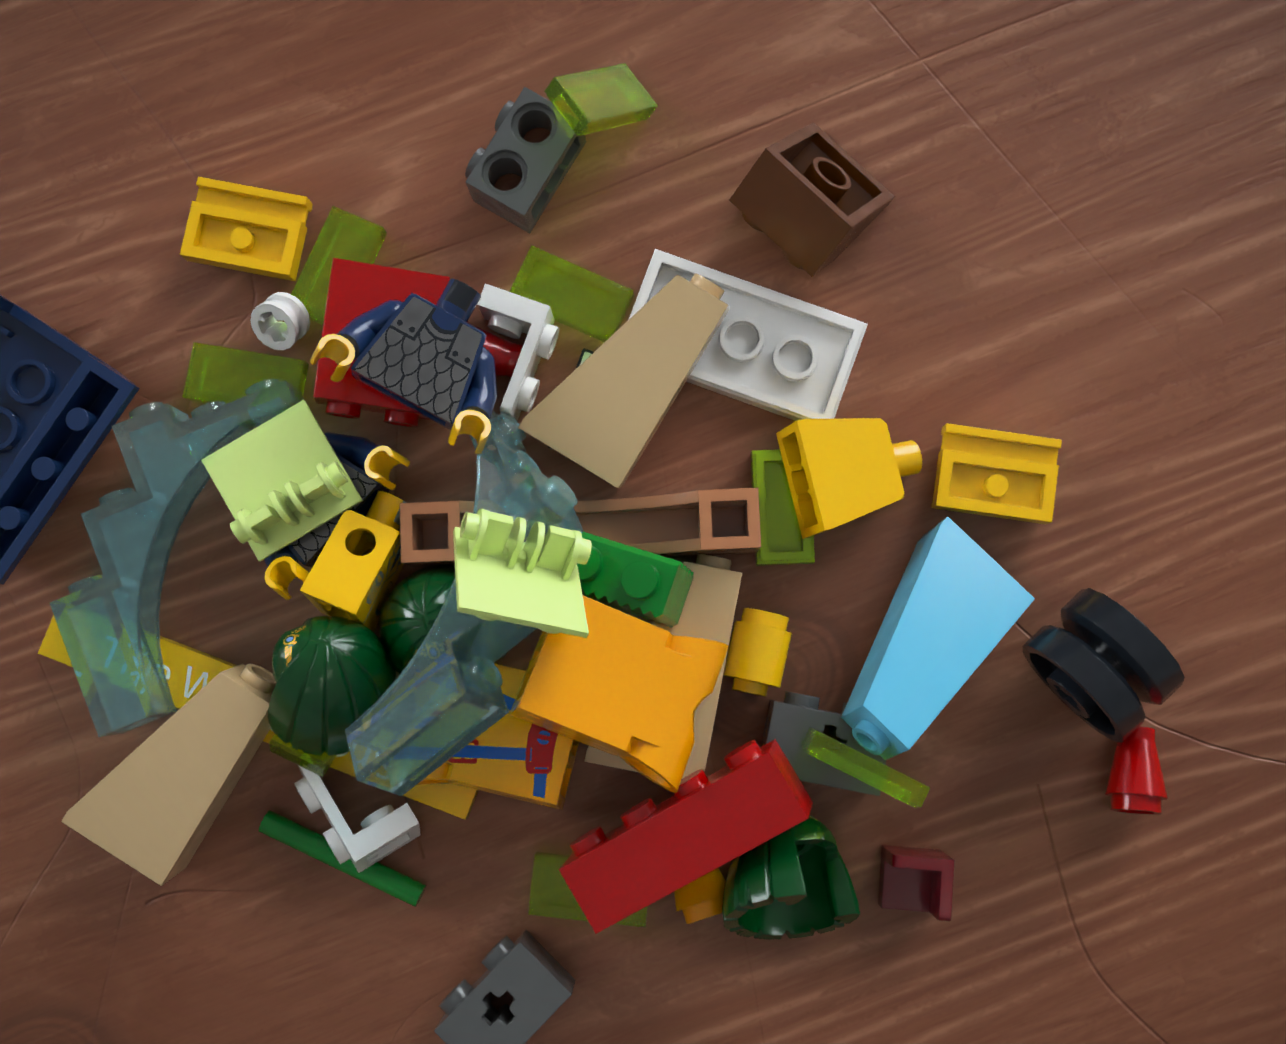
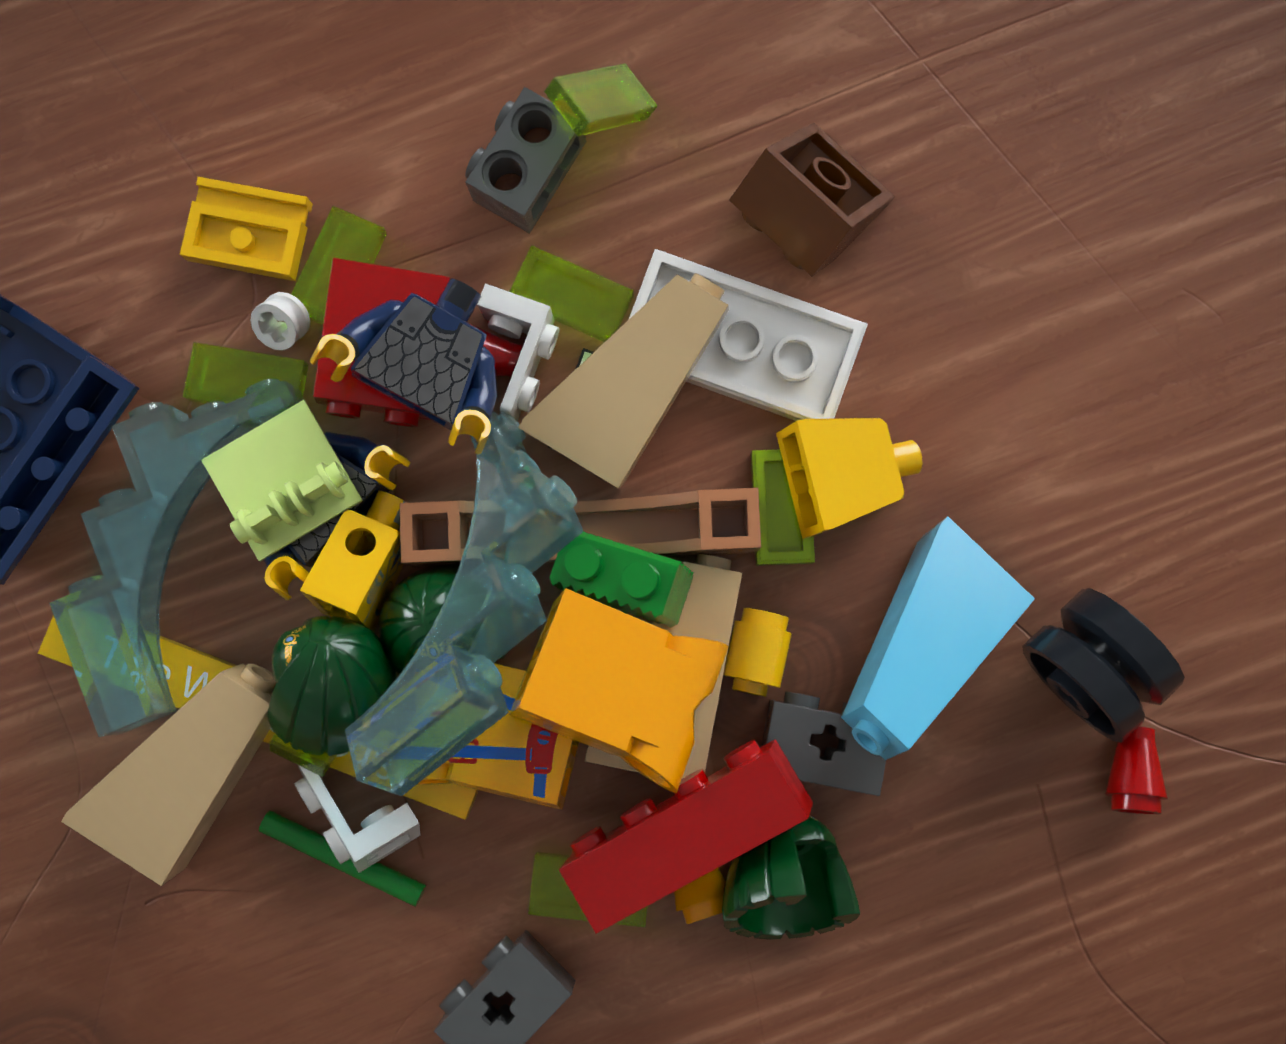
(520, 580): yellowish green hinge -> none
(864, 768): clear neon green tile -> none
(916, 880): dark red panel -> none
(996, 474): yellow plate -> none

